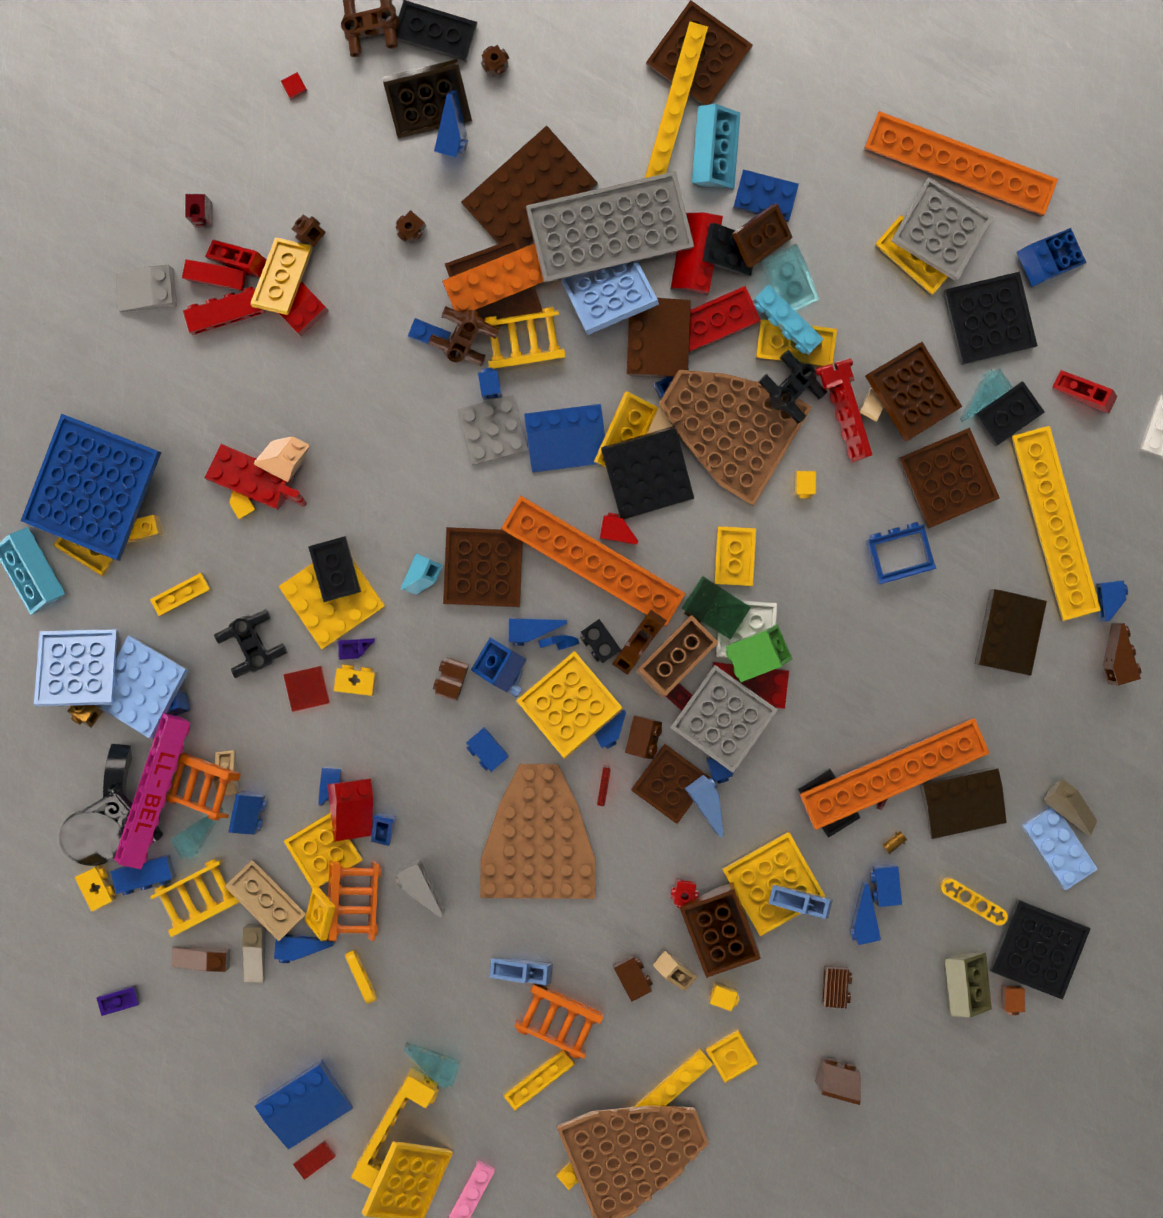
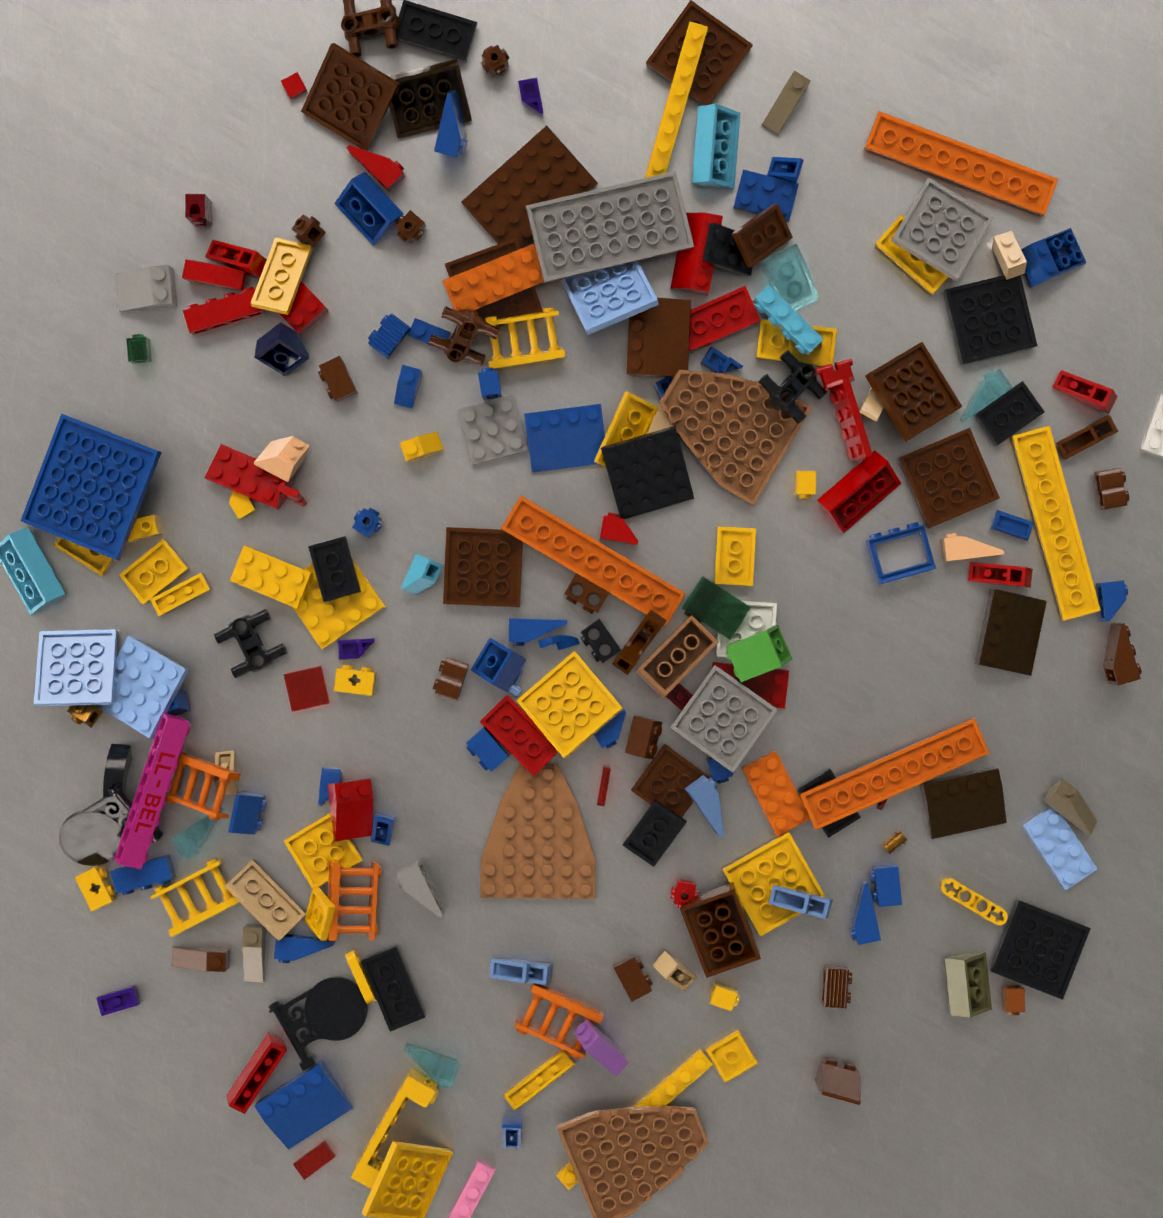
(138, 349): none -> clear green brick
(153, 571): none -> yellow plate
(256, 1073): none -> red brick
(271, 577): none -> yellow plate
(281, 349): none -> dark blue slope
(332, 1011): none -> black piece
(337, 379): none -> reddish brown brick
(350, 97): none -> reddish brown plate
(360, 522): none -> blue brick
(368, 208): none -> blue slope
(380, 167): none -> red slope
(388, 335): none -> blue brick
(393, 988): none -> black plate
(407, 386): none -> blue slope
(421, 446): none -> yellow slope
(511, 1132): none -> blue slope
(519, 735): none -> red plate
(530, 94): none -> dark purple slope
(588, 589): none -> reddish brown brick
(601, 1047): none -> medium lavender brick
(654, 833): none -> black plate
(719, 362): none -> blue slope
(775, 793): none -> orange plate
(785, 168): none -> blue slope
(786, 102): none -> dark tan slope
(859, 491): none -> red slope
(965, 548): none -> light nougat slope
(1000, 574): none -> red slope
(1009, 255): none -> tan brick
(1012, 525): none -> blue tile
(1087, 436): none -> reddish brown slope
(1111, 488): none -> reddish brown brick

